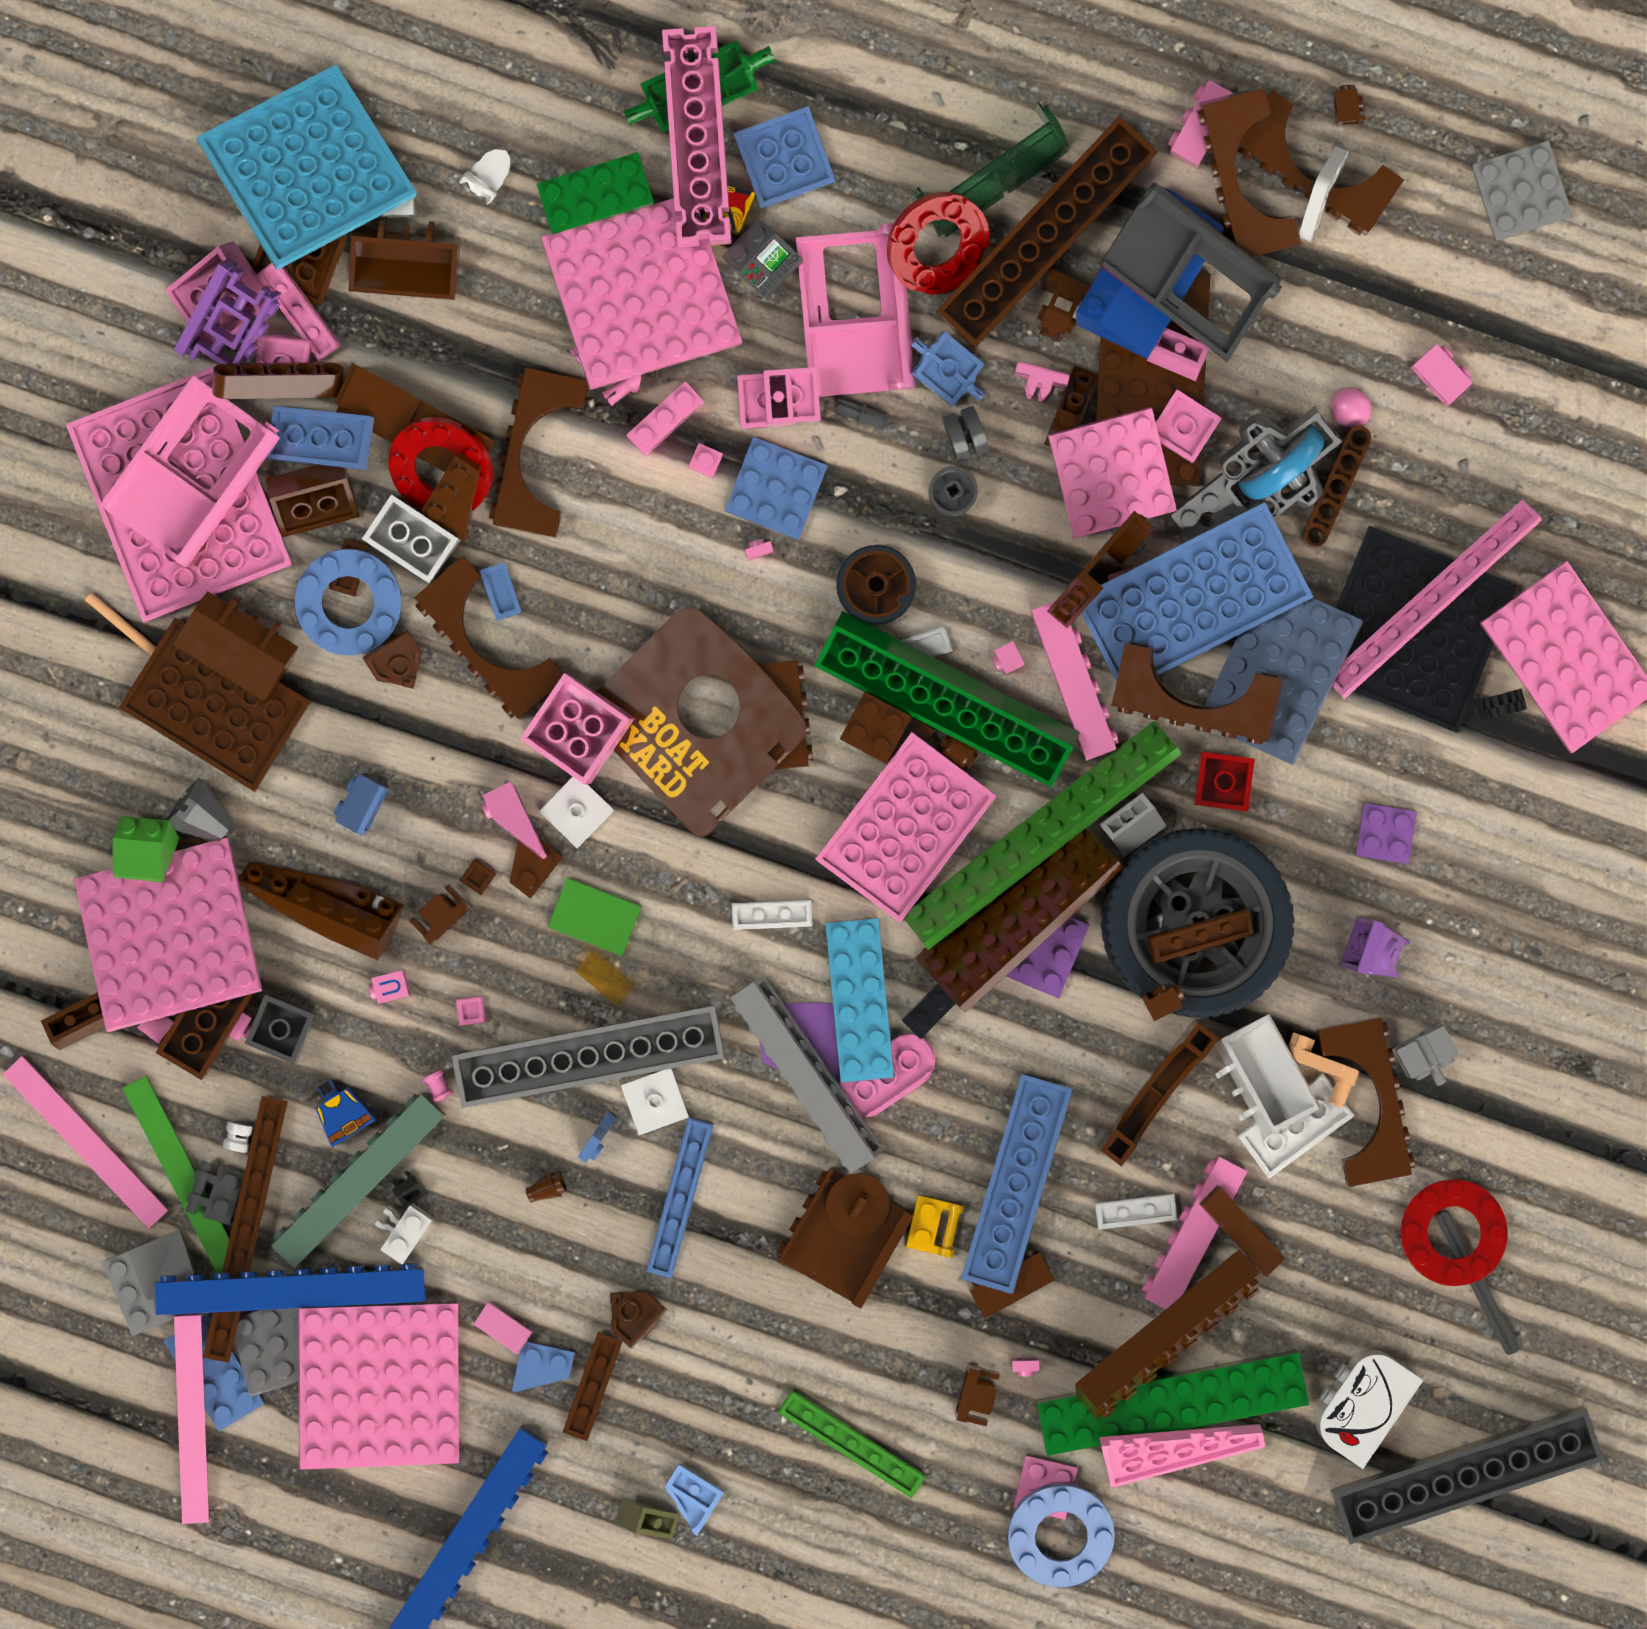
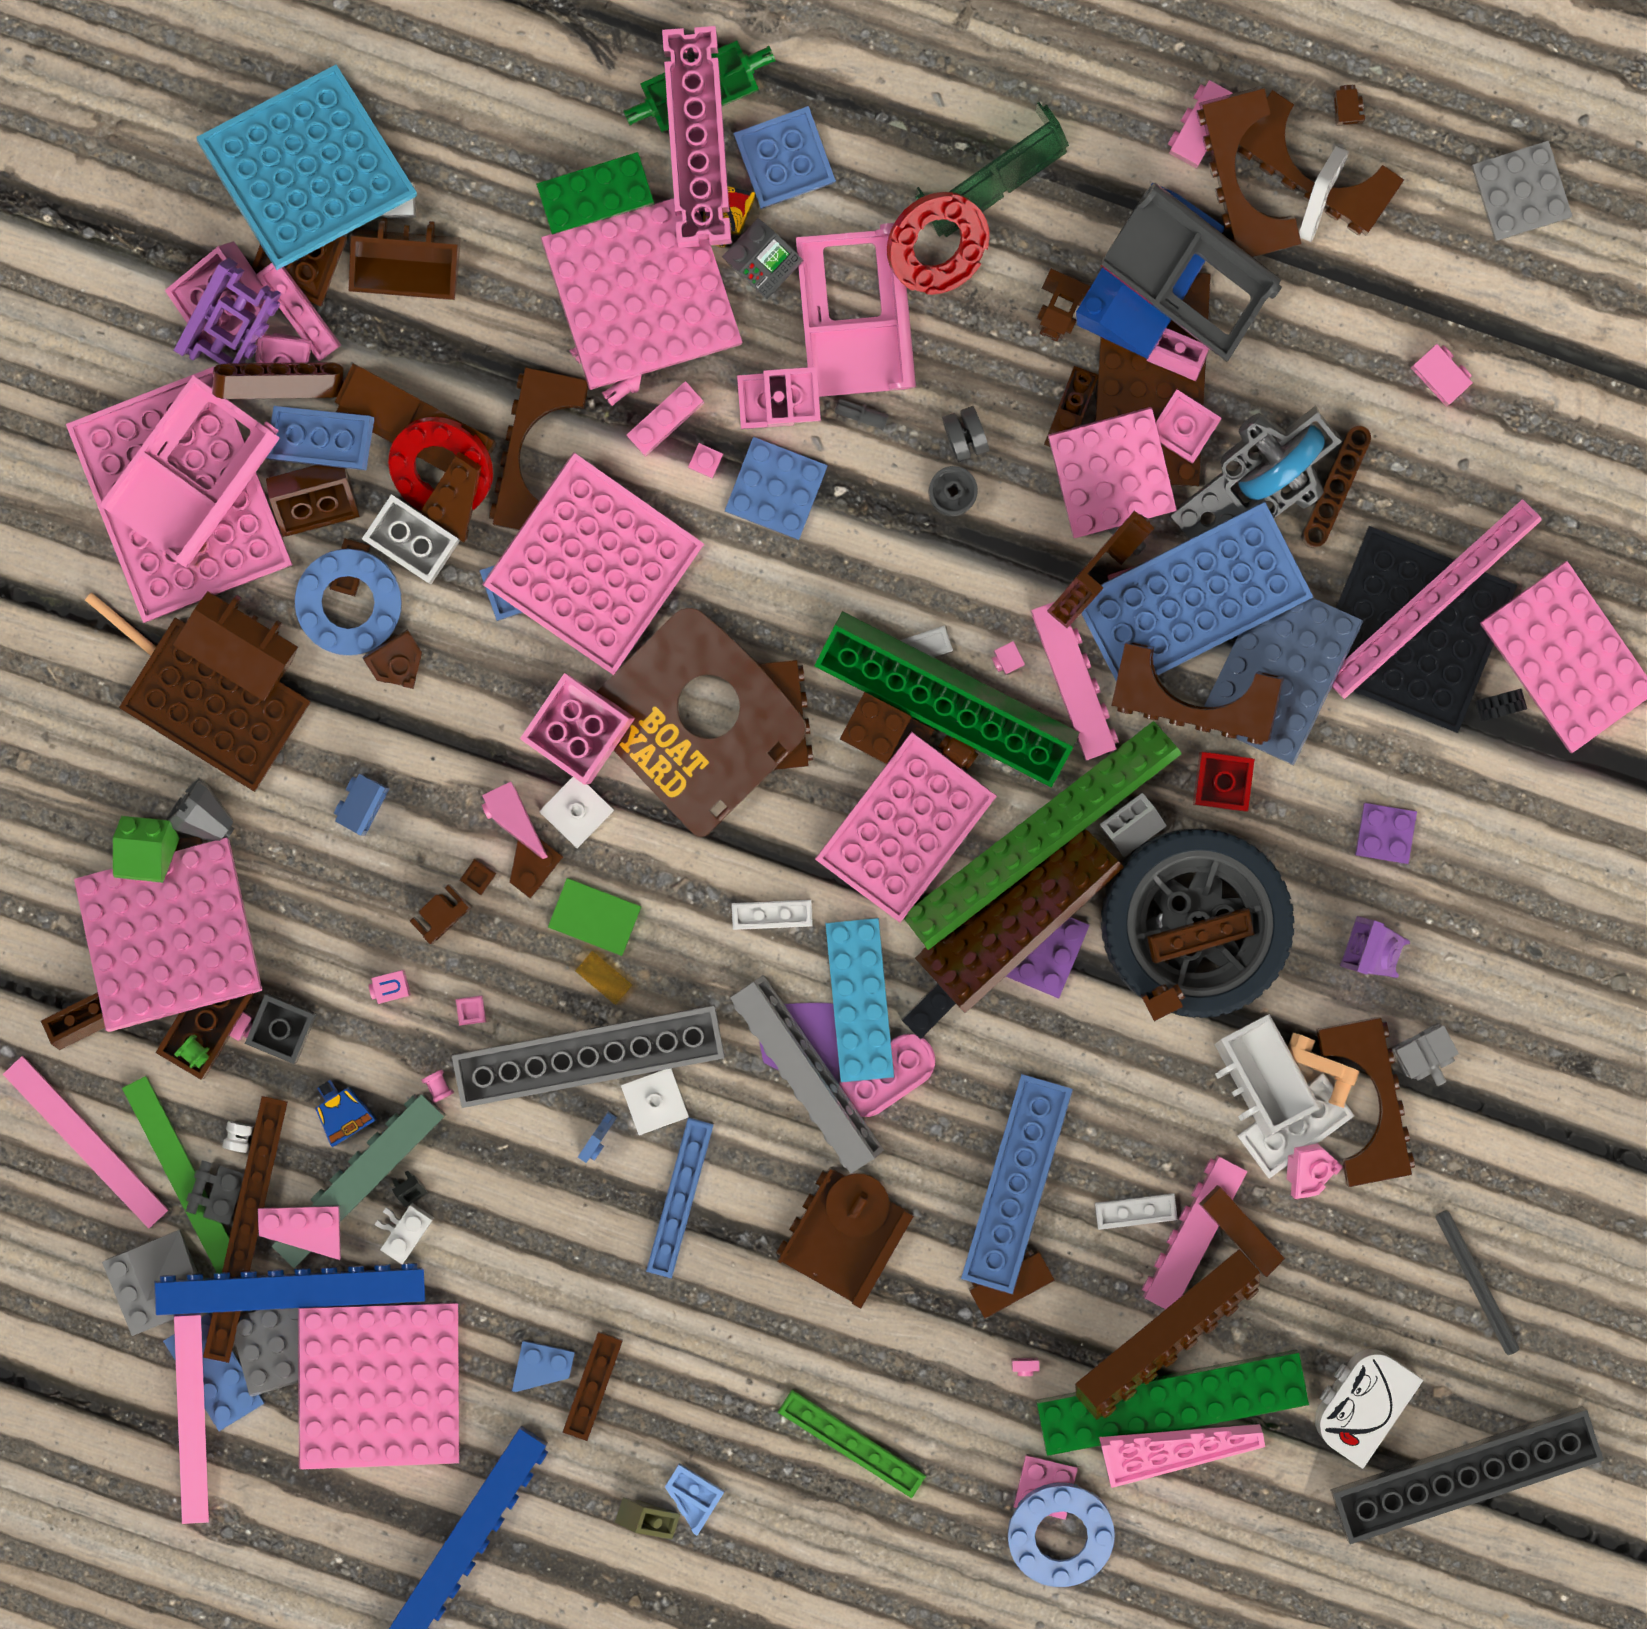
(156, 1028): bright pink tile -> none
(193, 1052): none -> bright green brick
(303, 1227): none -> bright pink wing
(327, 906): reddish brown wedge -> none
(445, 603): reddish brown arch -> none
(488, 174): white piece -> none
(503, 1328): bright pink tile -> none
(546, 1188): reddish brown cone -> none
(593, 563): none -> bright pink plate
(634, 1315): reddish brown plate -> none
(758, 549): bright pink plate -> none
(872, 606): reddish brown wheel -> none
(926, 1222): yellow plate -> none
(947, 368): medium blue plate -> none
(976, 1395): reddish brown panel -> none
(1040, 378): bright pink piece -> none
(1046, 232): reddish brown brick -> none
(1176, 1065): reddish brown arch -> none
(1309, 1170): none -> bright pink plate
(1350, 407): bright pink hair -> none
(1443, 1269): red plate -> none

